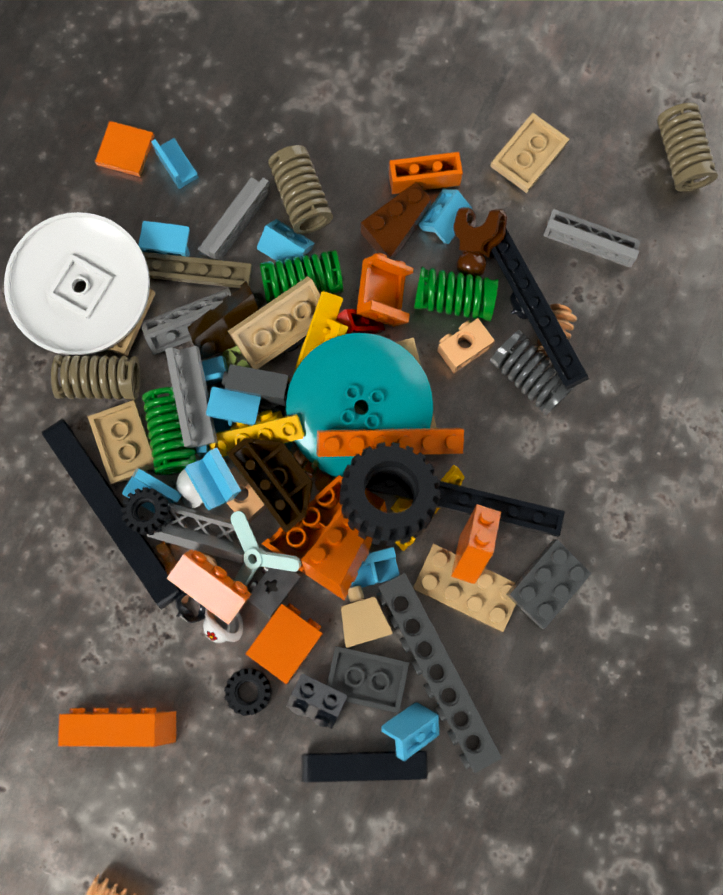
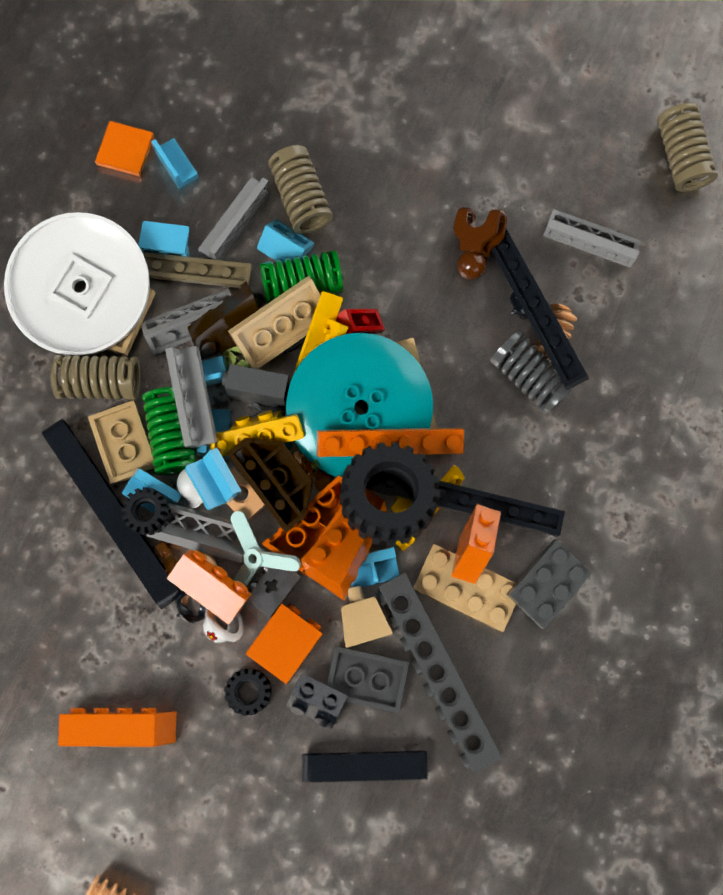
(233, 406): medium azure panel -> none
(383, 290): orange panel -> none
(396, 221): reddish brown wedge -> none
(412, 729): medium azure panel -> none
(428, 171): orange brick -> none
(442, 214): medium azure panel -> none
(456, 292): green piece -> none
(458, 357): light nougat brick -> none
(529, 152): tan plate -> none

